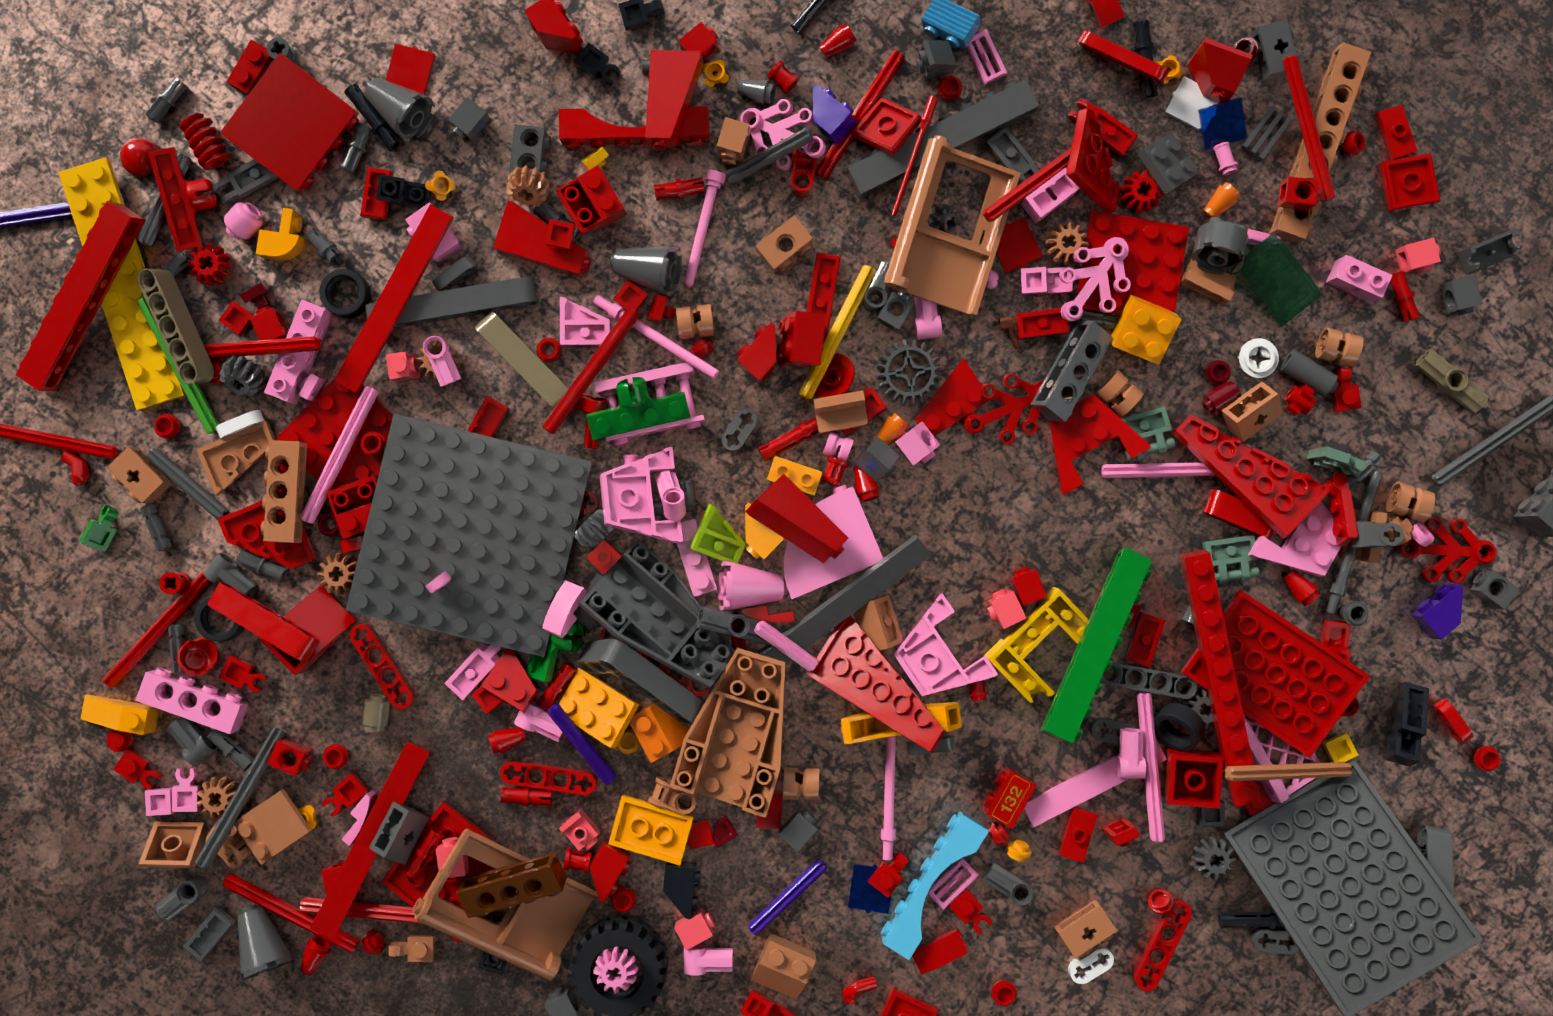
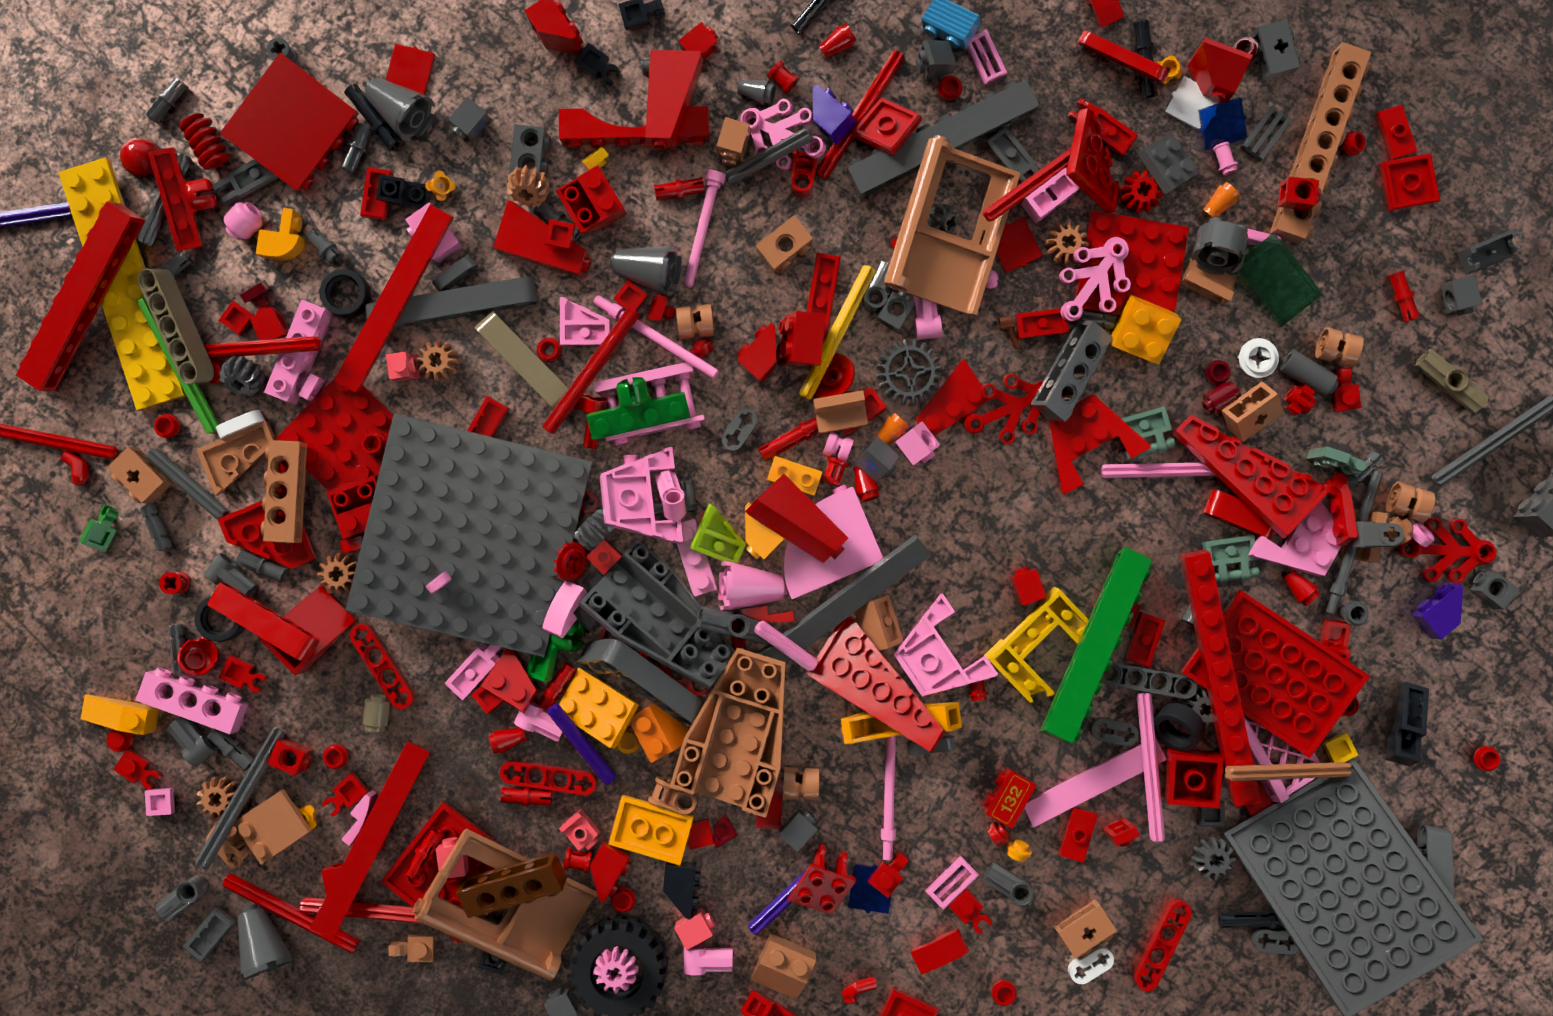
(156, 631): red axle -> none
(173, 845): nougat slope -> none
(185, 794): bright pink plate -> none
(203, 258): red gear -> none
(250, 67): red plate -> none
(314, 954): red cone -> none
(323, 525): dark red plate -> none
(339, 454): bright pink axle -> none
(373, 942): red plate -> none
(398, 833): dark grey brick -> none
(442, 363): bright pink piece -> none
(577, 564): none -> red gear
(709, 68): light orange plate -> none
(823, 888): none -> red plate
(925, 121): red piece -> none
(961, 840): medium azure arch -> none
(1005, 608): coral brick -> none
(1045, 281): bright pink slope -> none
(1117, 384): nougat wheel -> none
(1131, 762): bright pink piece -> none
(1160, 901): red plate -> none
(1308, 127): red axle -> none
(1359, 278): bright pink brick -> none
(1418, 256): coral brick -> none
(1452, 721): red beam -> none

